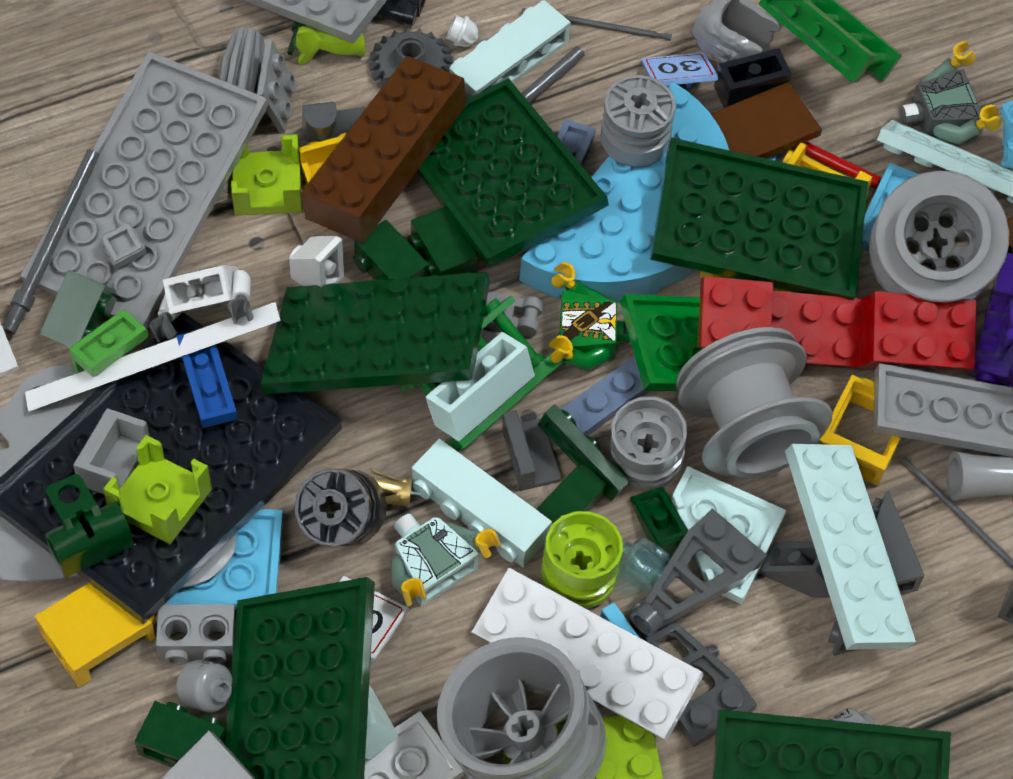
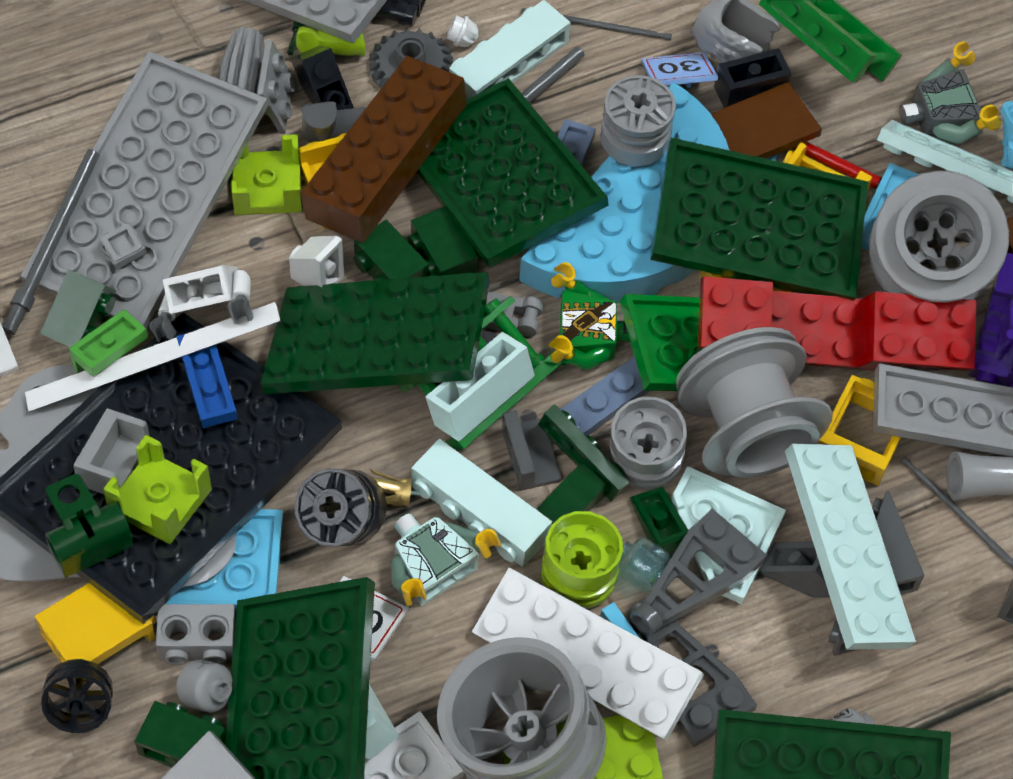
(77, 696): none -> black wheel
(321, 77): none -> black slope

